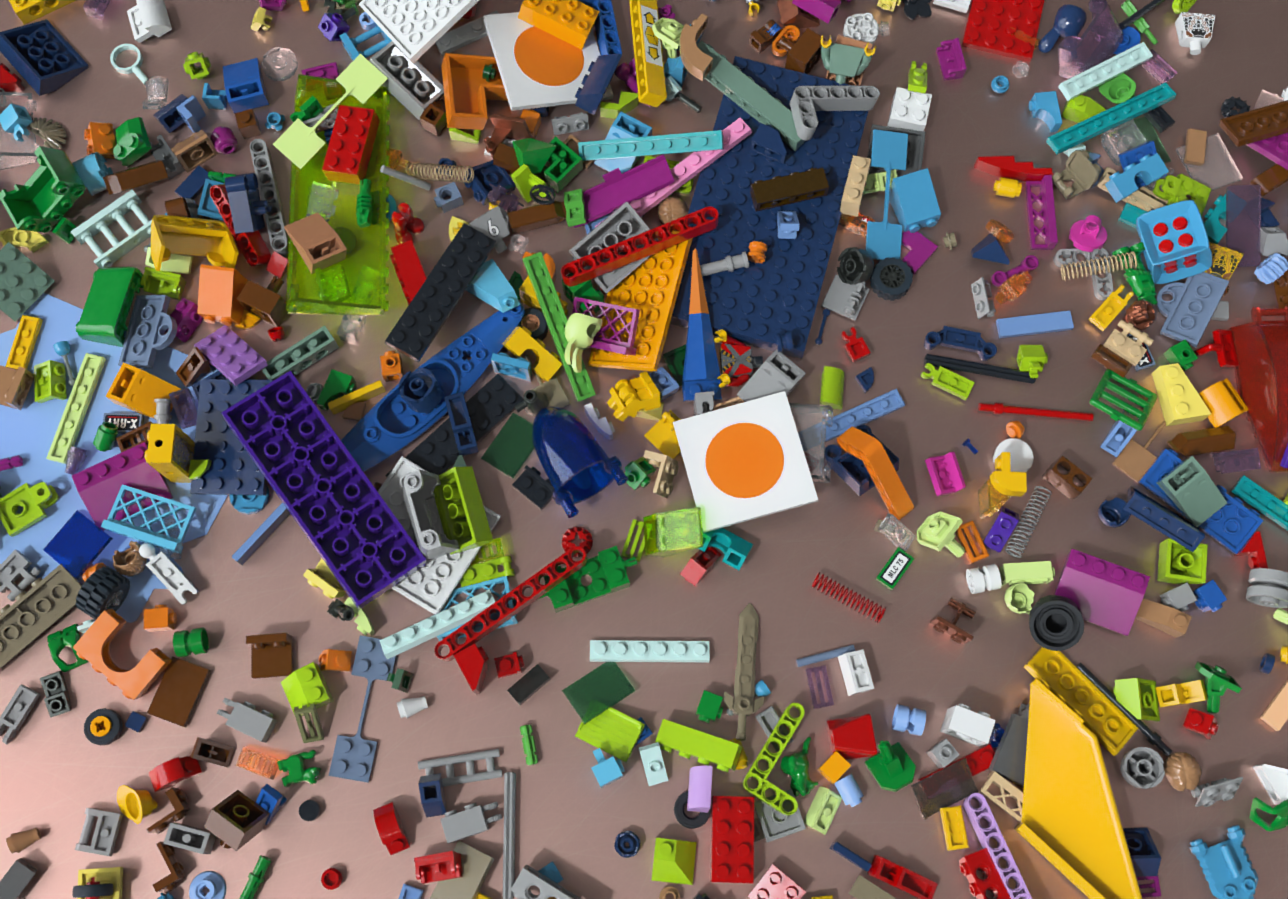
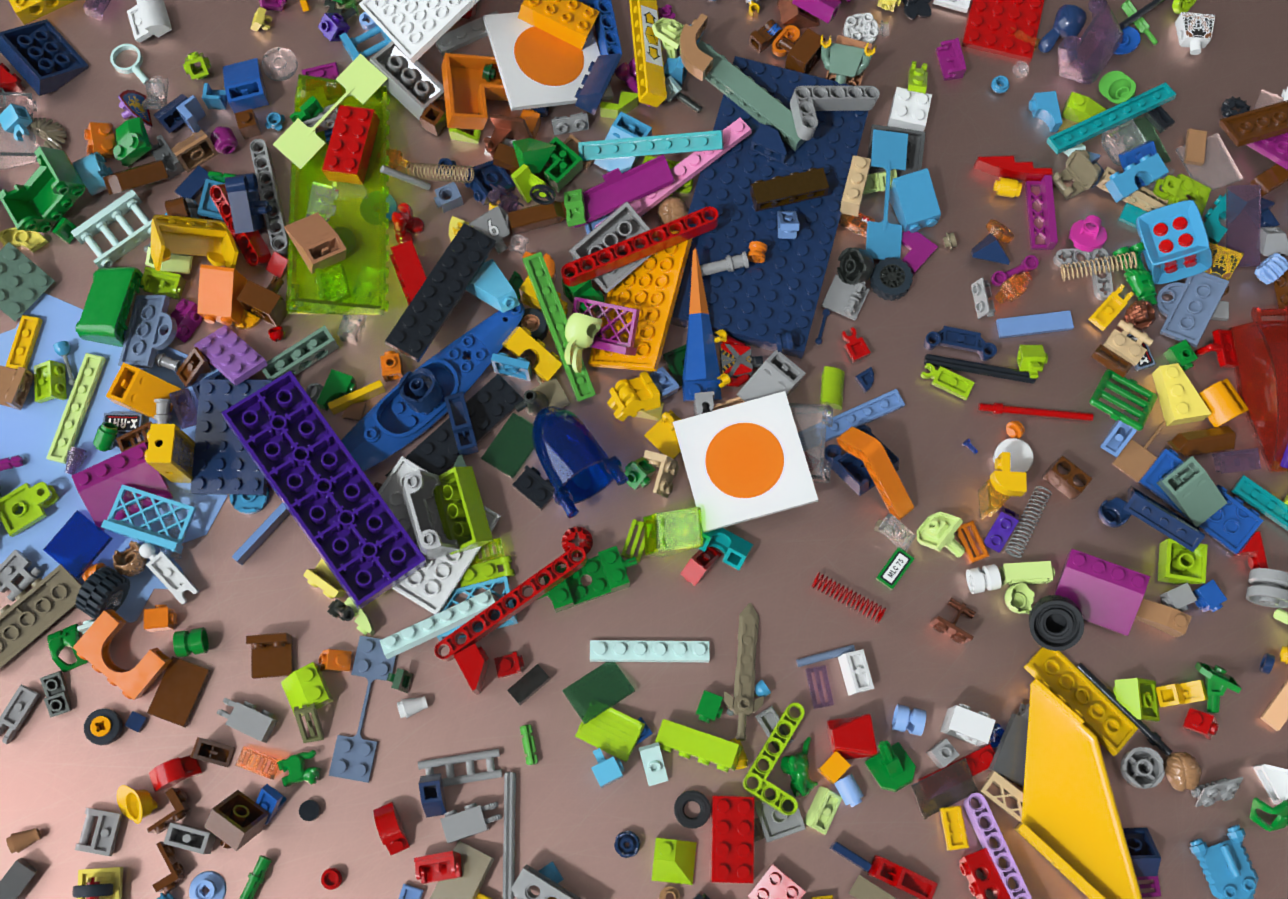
(132, 104): none -> shield
(163, 361): none -> light grey pin
(198, 468): lime tile -> none
(364, 205): green hinge -> none
(602, 425): white slope -> none
(699, 789): lavender brick -> none
(945, 474): dark pink bracket -> none
(1105, 71): light aqua plate -> none
(1156, 70): clear purple tile -> none

